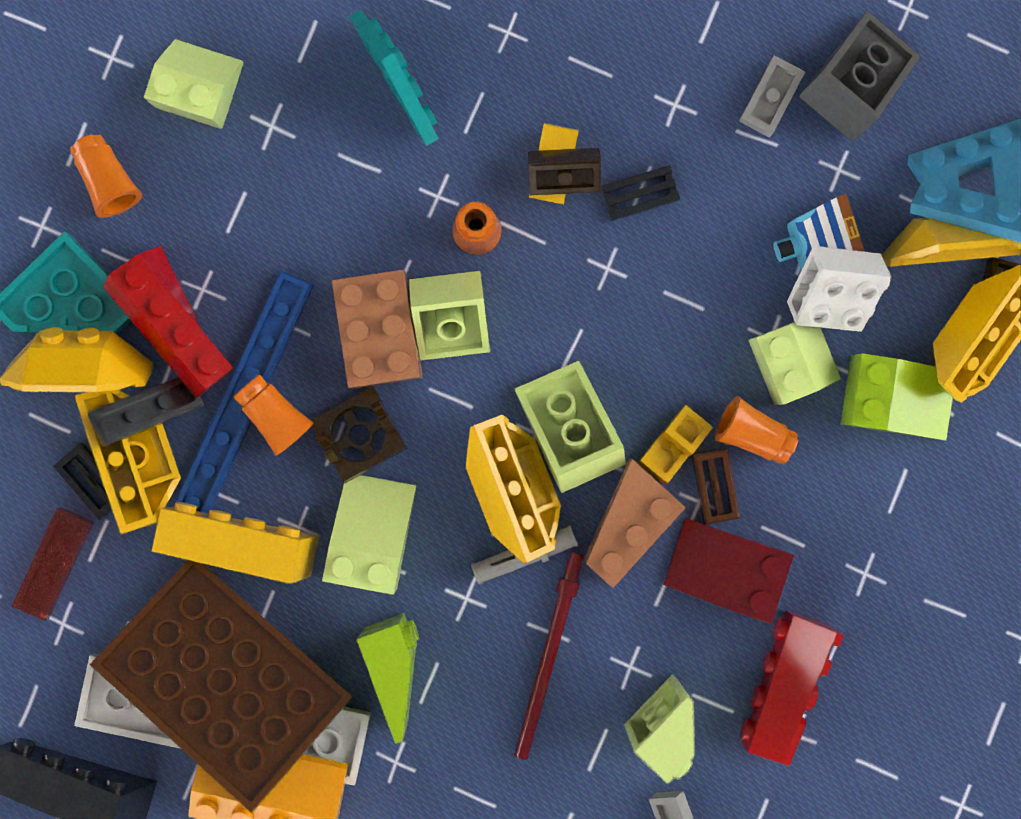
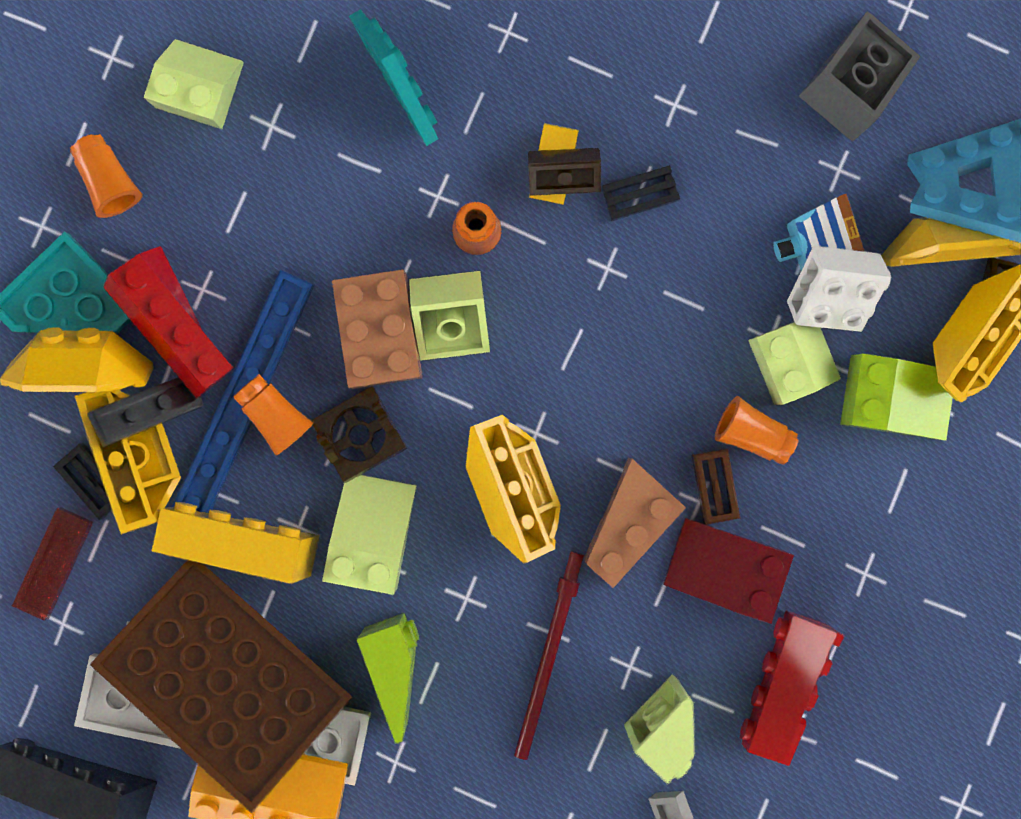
(508, 562): light grey pin -> none
(571, 426): yellowish green slope -> none
(675, 444): yellow slope -> none
(772, 96): light grey plate -> none

